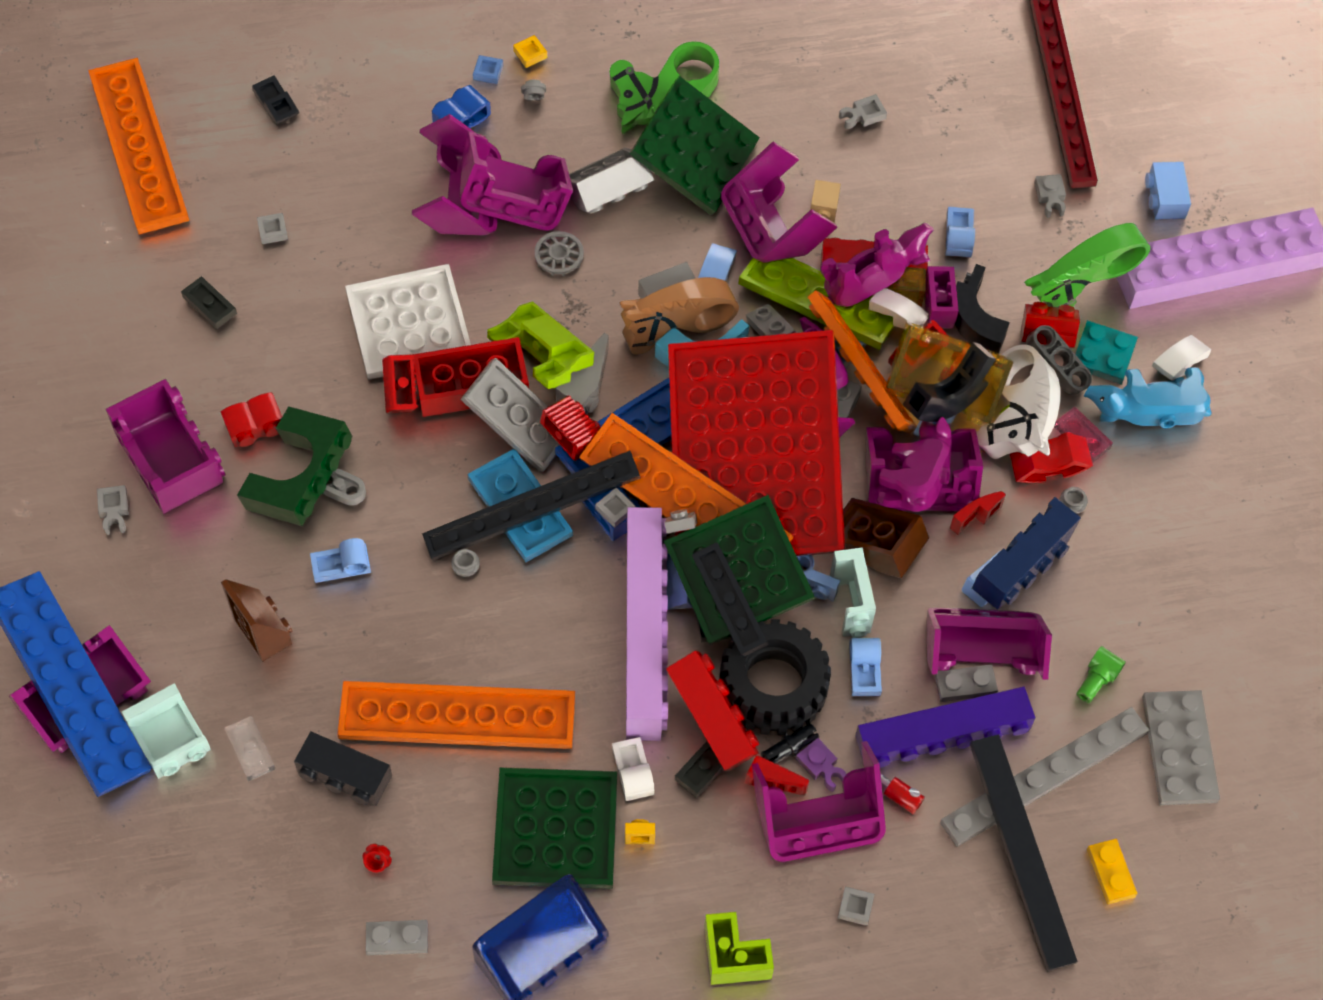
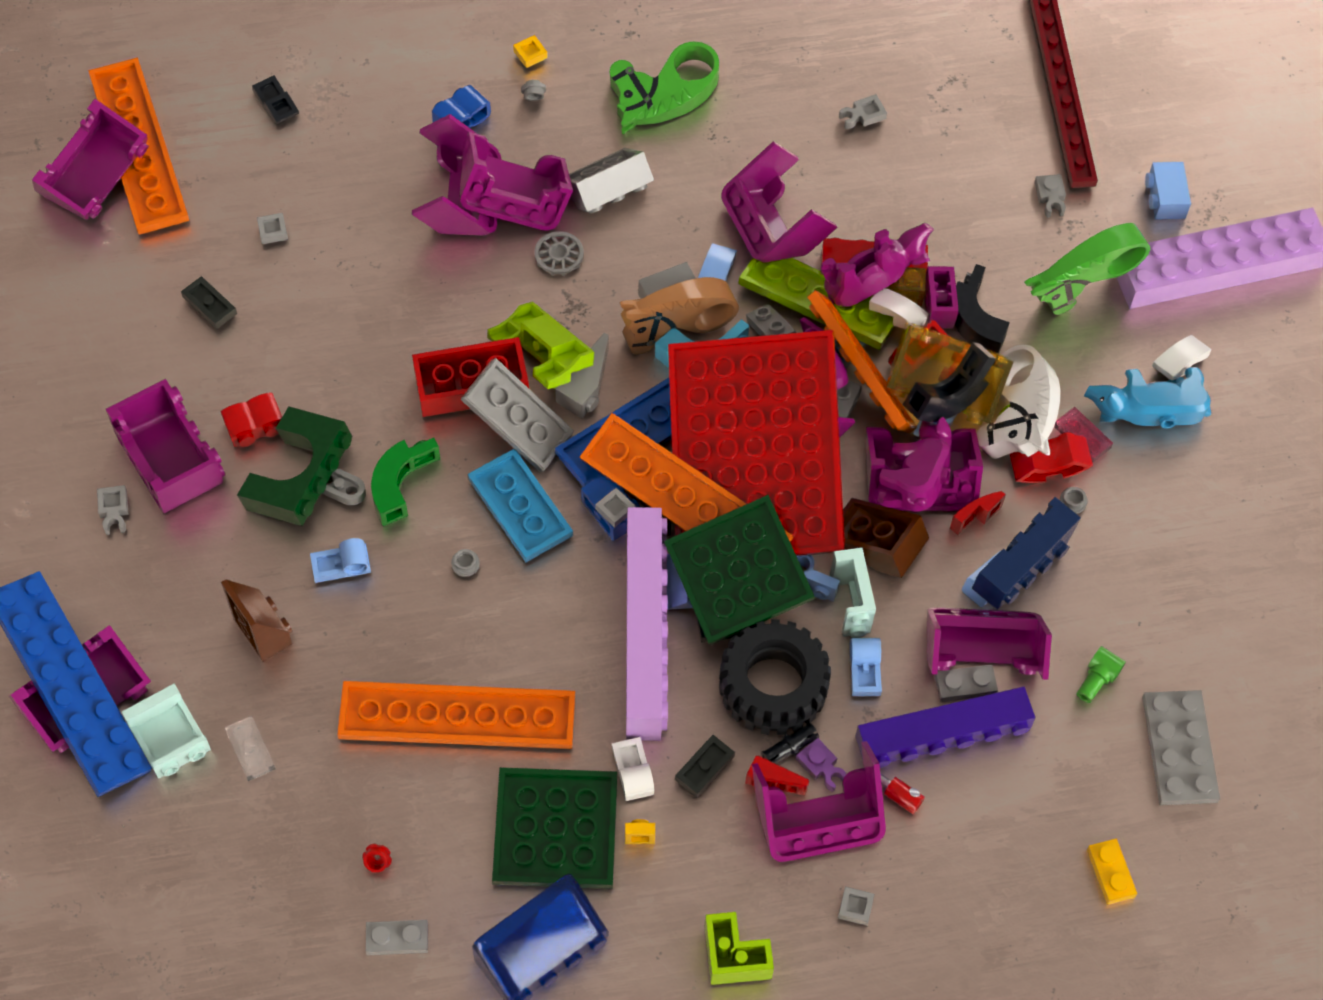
(91, 162): none -> magenta windscreen
(342, 769): black brick -> none
(390, 472): none -> green arch
(399, 383): red brick -> none
(406, 315): white plate -> none
(488, 69): medium blue tile -> none
(531, 505): black tile -> none
(569, 426): red brick -> none
(680, 521): light grey plate -> none
(694, 145): dark green plate -> none
(712, 710): red brick -> none
(730, 599): black plate -> none
(826, 198): tan brick -> none
(960, 232): light blue plate -> none
(1023, 853): black tile -> none
(1050, 772): light grey plate -> none
(1063, 320): red brick -> none
(1072, 364): dark grey beam -> none
(1106, 351): teal plate -> none

